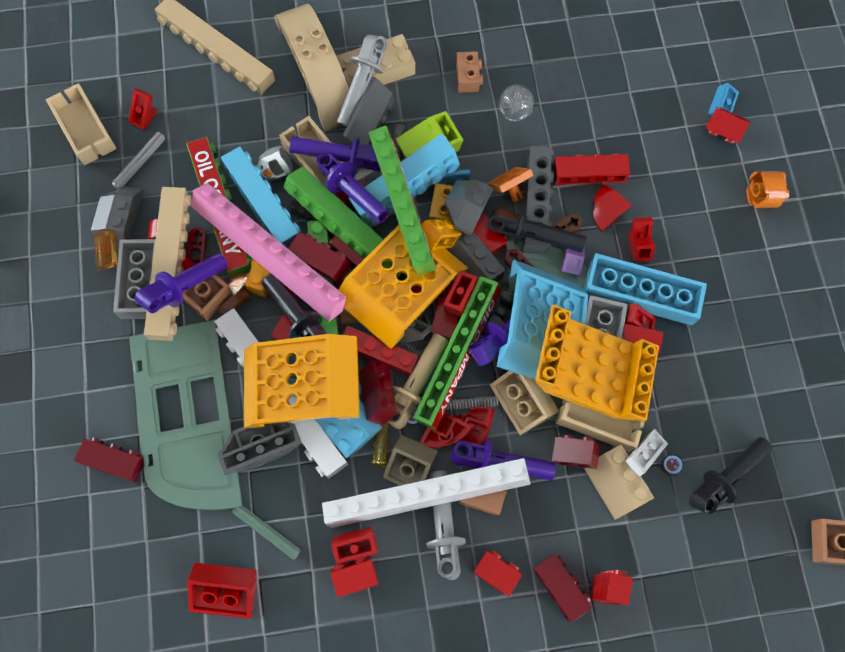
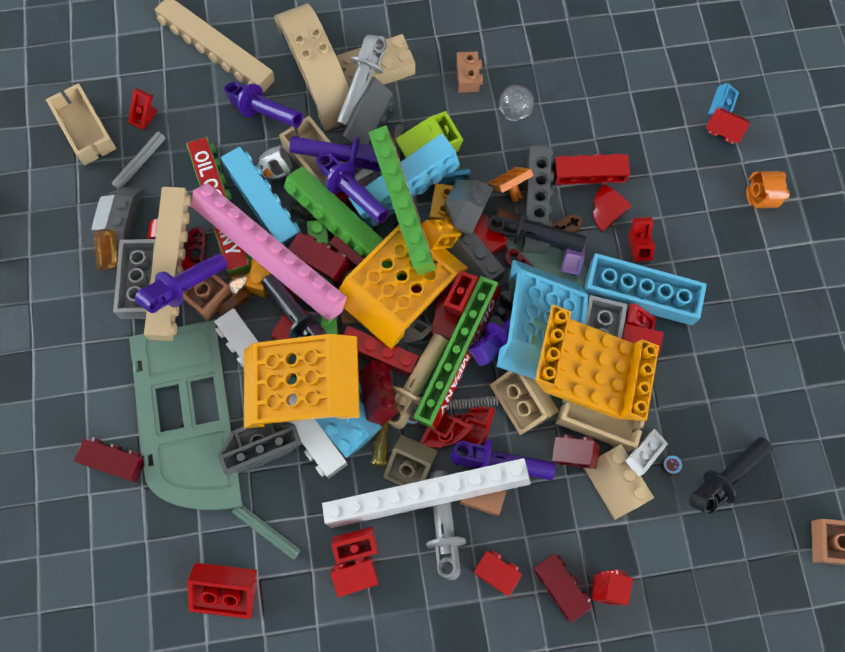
(251, 101): none -> dark purple piece

